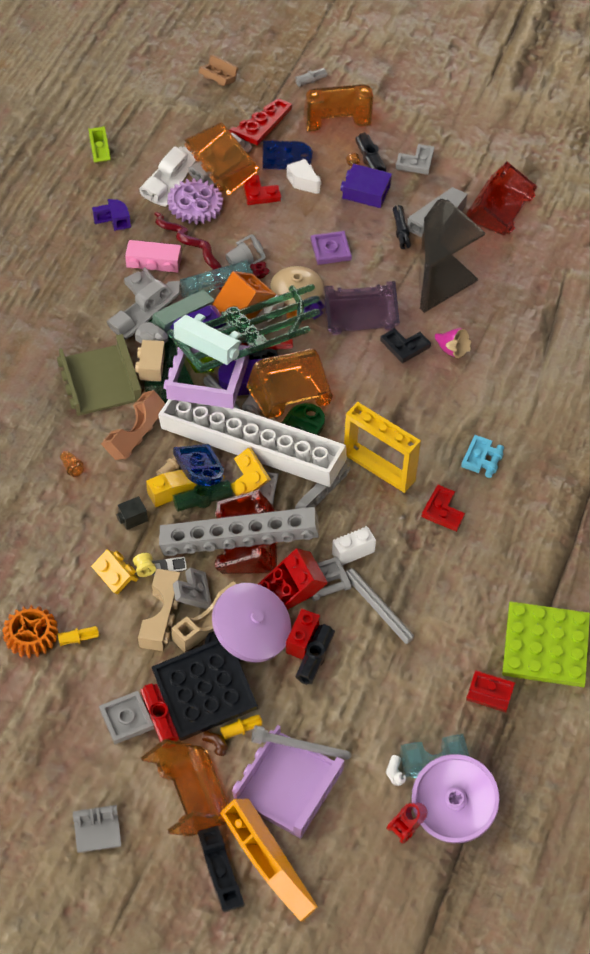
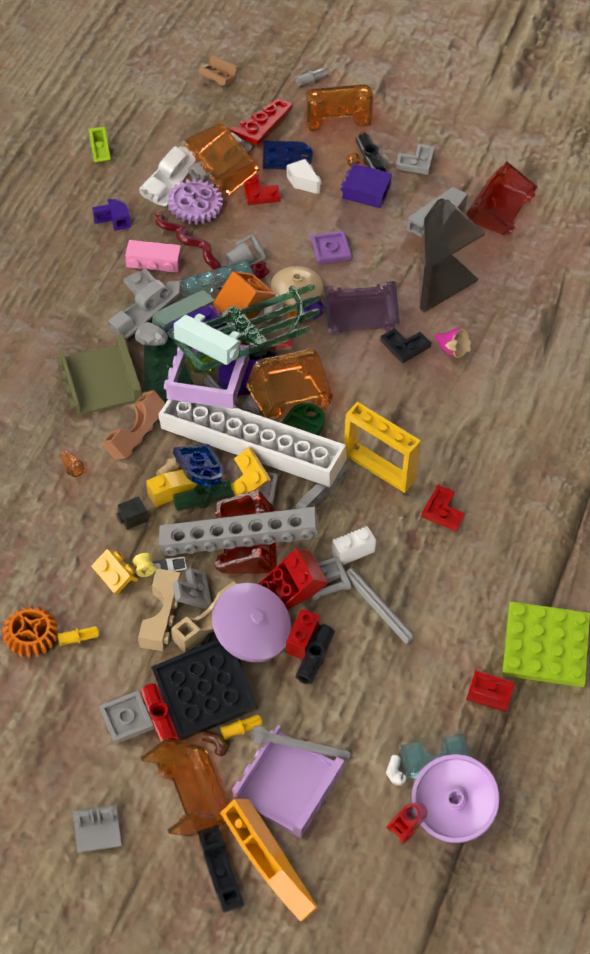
(151, 360): tan brick -> none
(402, 230): black pin -> none
(477, 453): medium azure plate -> none

